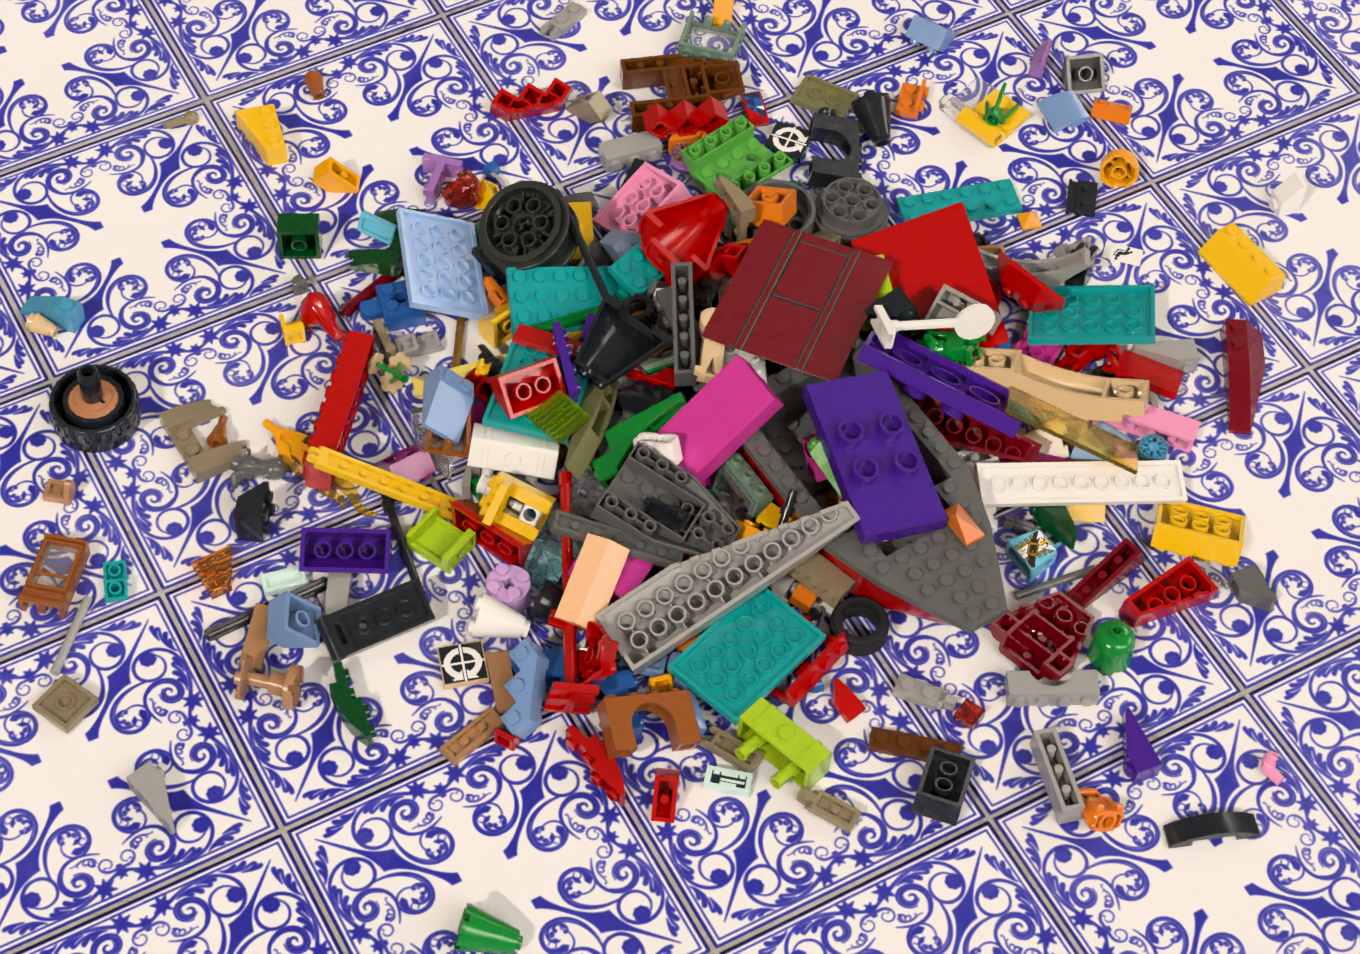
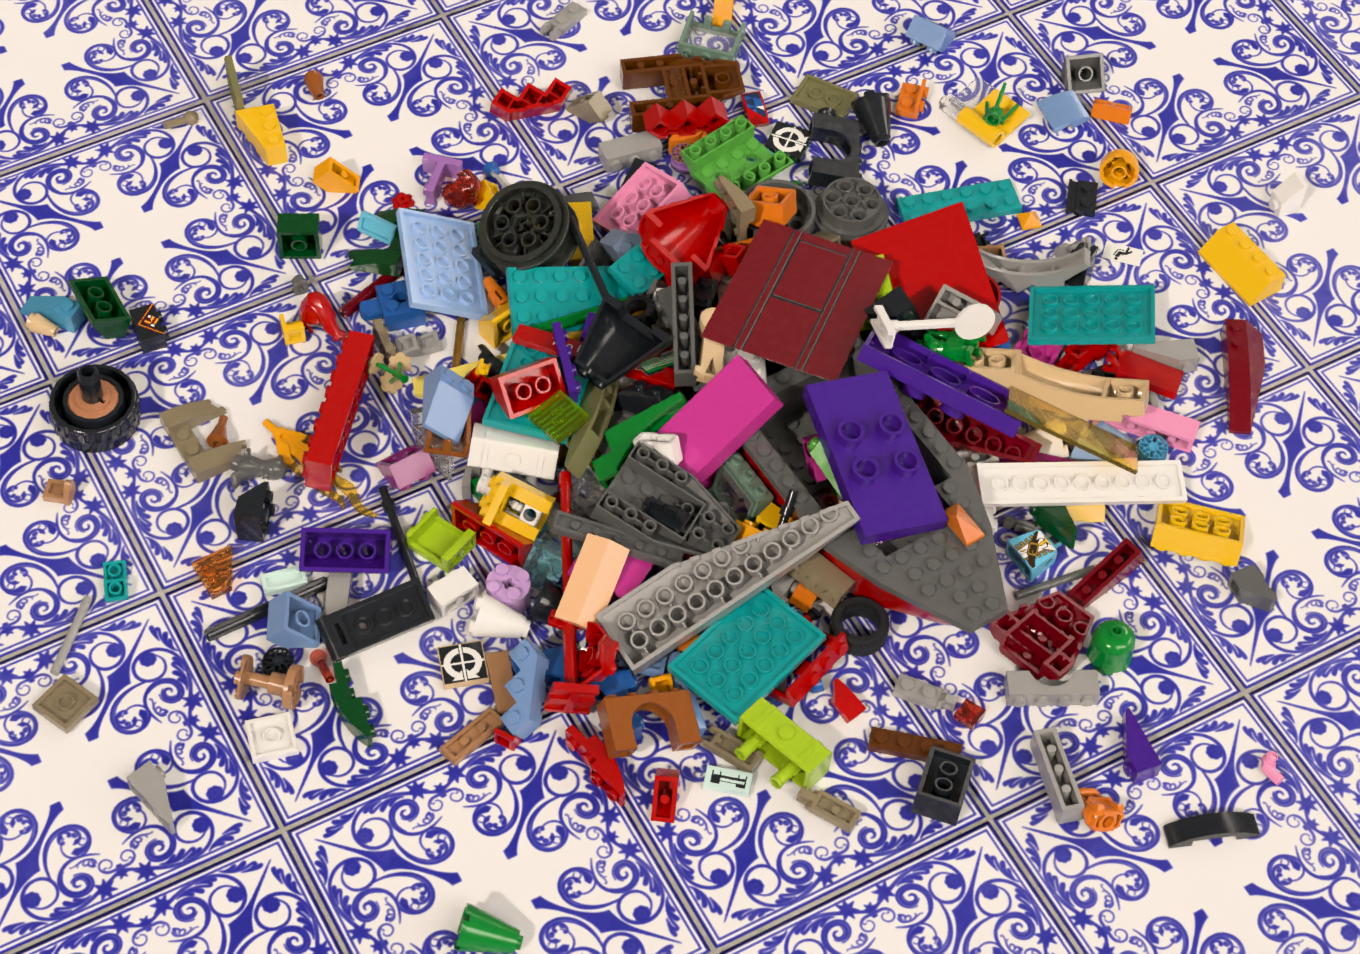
(55, 574): dark orange door -> none
(101, 306): none -> dark green slope
(148, 328): none -> black brick
(233, 83): none -> olive tile
(255, 641): medium nougat tile -> none
(271, 737): none -> white tile
(277, 661): none -> black wheel
(319, 658): none -> clear red bar
(380, 480): yellow hinge -> none
(402, 201): none -> red plant
(452, 591): none -> white brick
(1026, 288): red wedge -> none
(1040, 59): medium lavender slope -> none
(1170, 593): red wedge -> none

